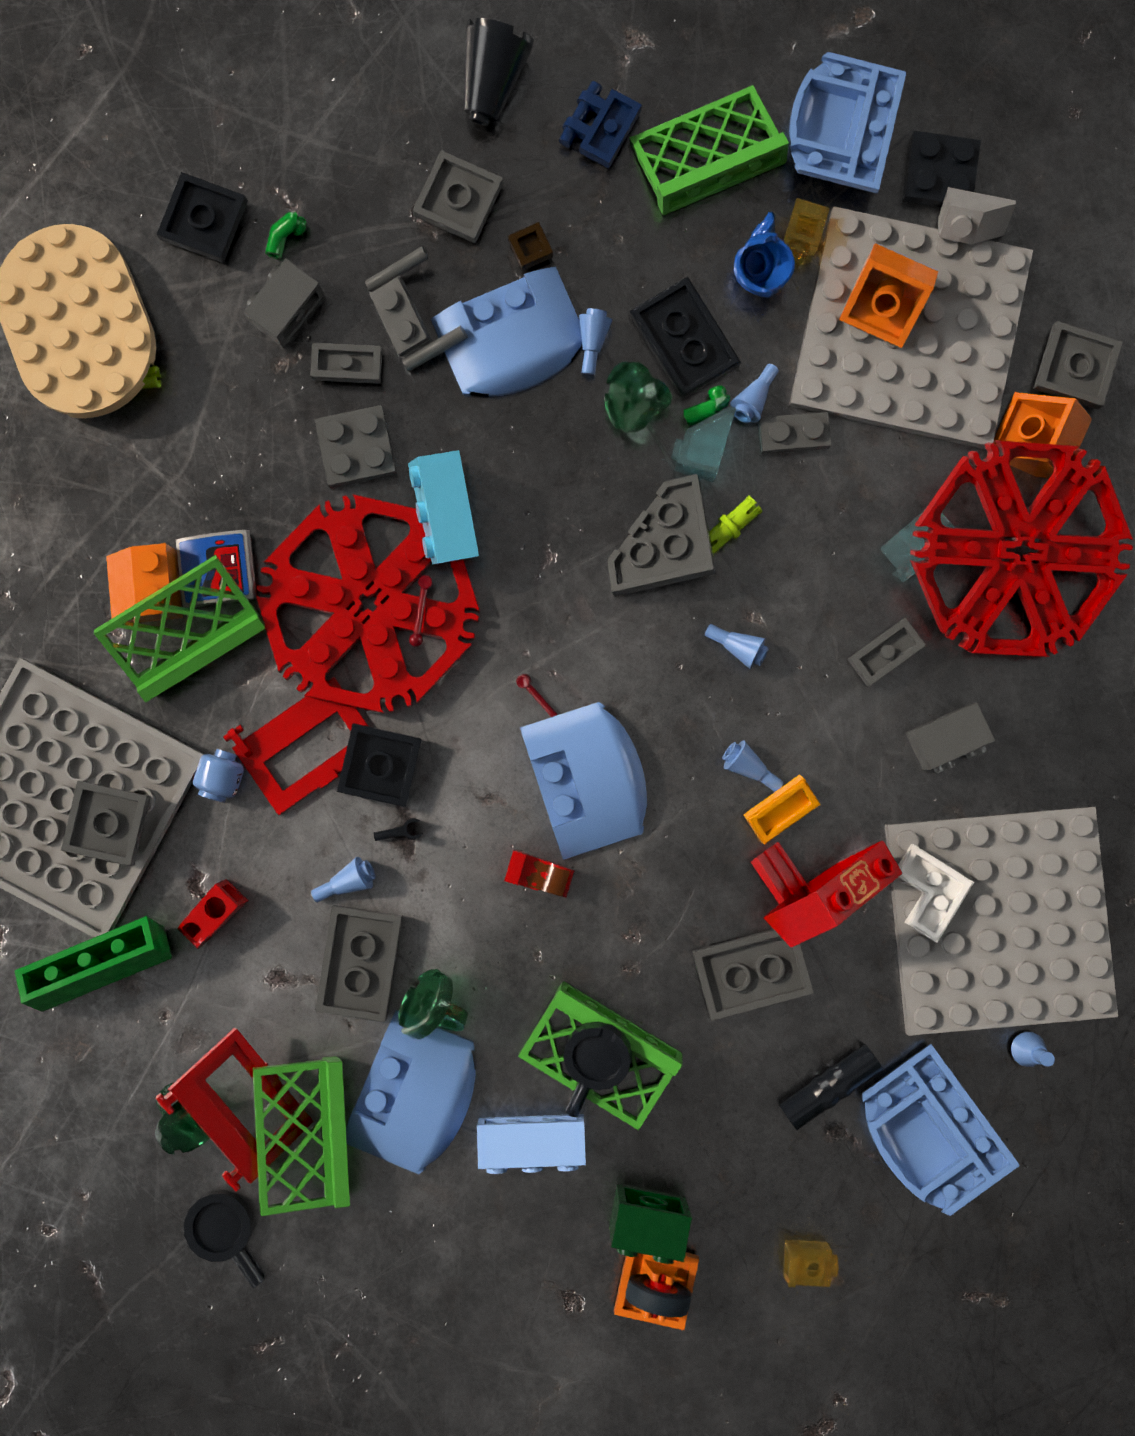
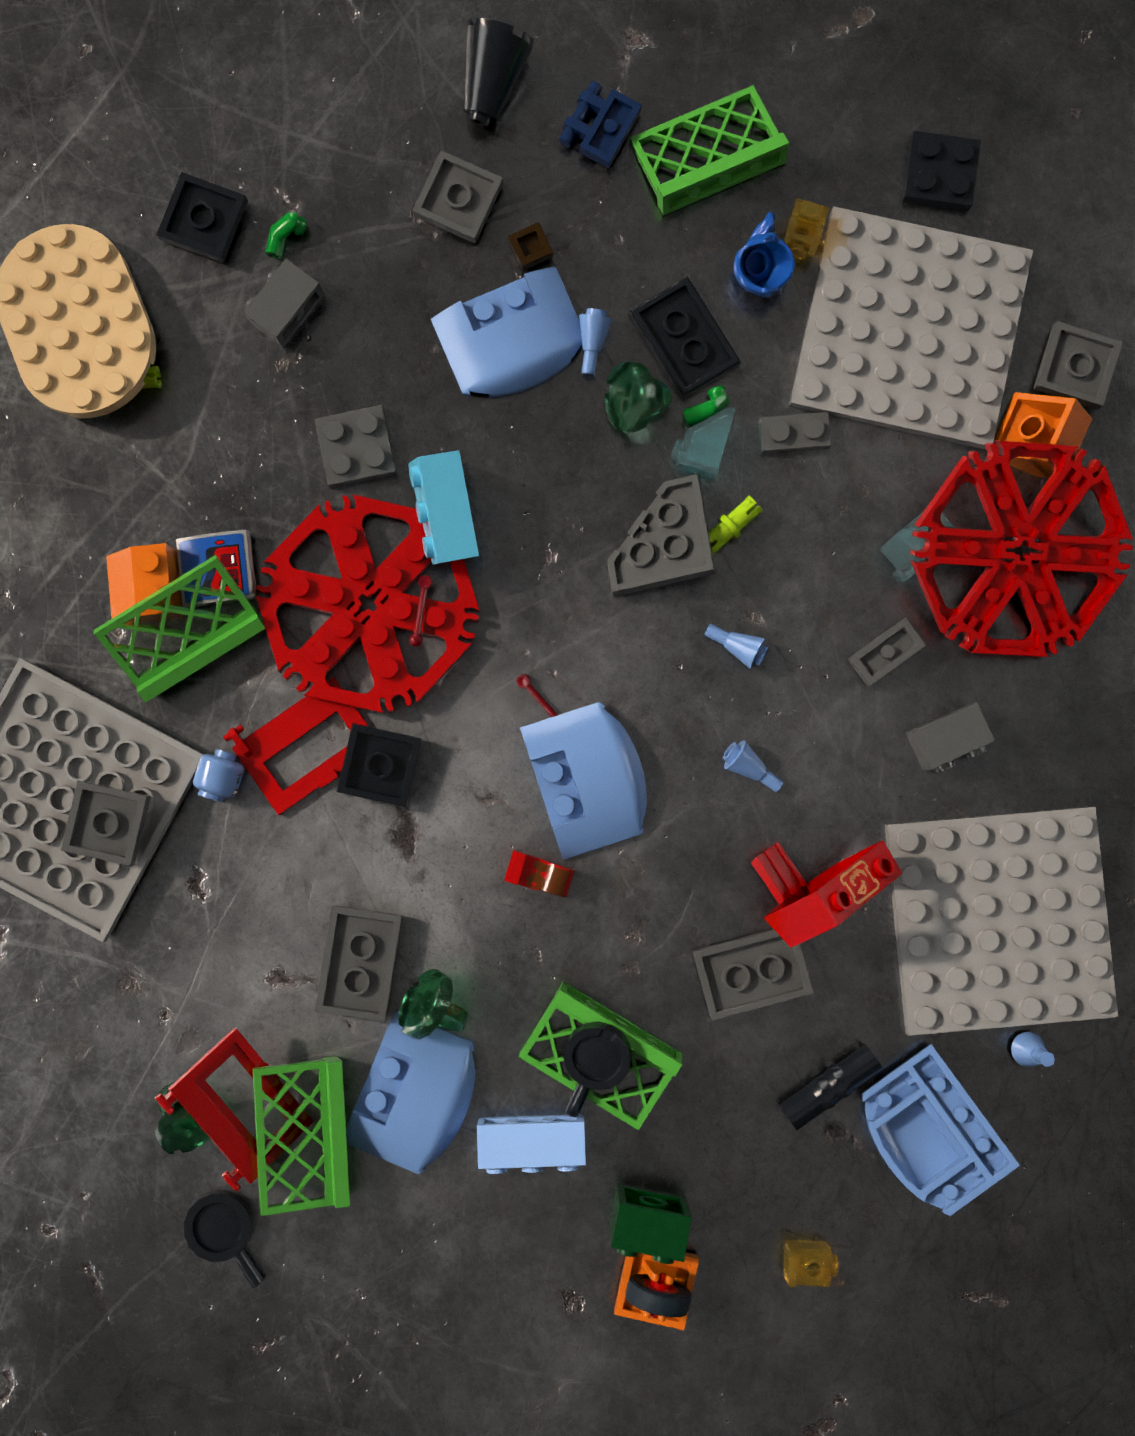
(93, 964): green brick -> none
(212, 913): red leg -> none
(346, 363): dark grey plate -> none
(354, 877): medium blue cone -> none
(396, 832): black hand -> none
(402, 316): dark grey plate -> none
(752, 399): medium blue cone -> none
(781, 809): light orange tile -> none
(845, 121): medium blue slope -> none
(889, 295): orange slope -> none
(941, 891): white tile -> none
(973, 216): light grey slope -> none

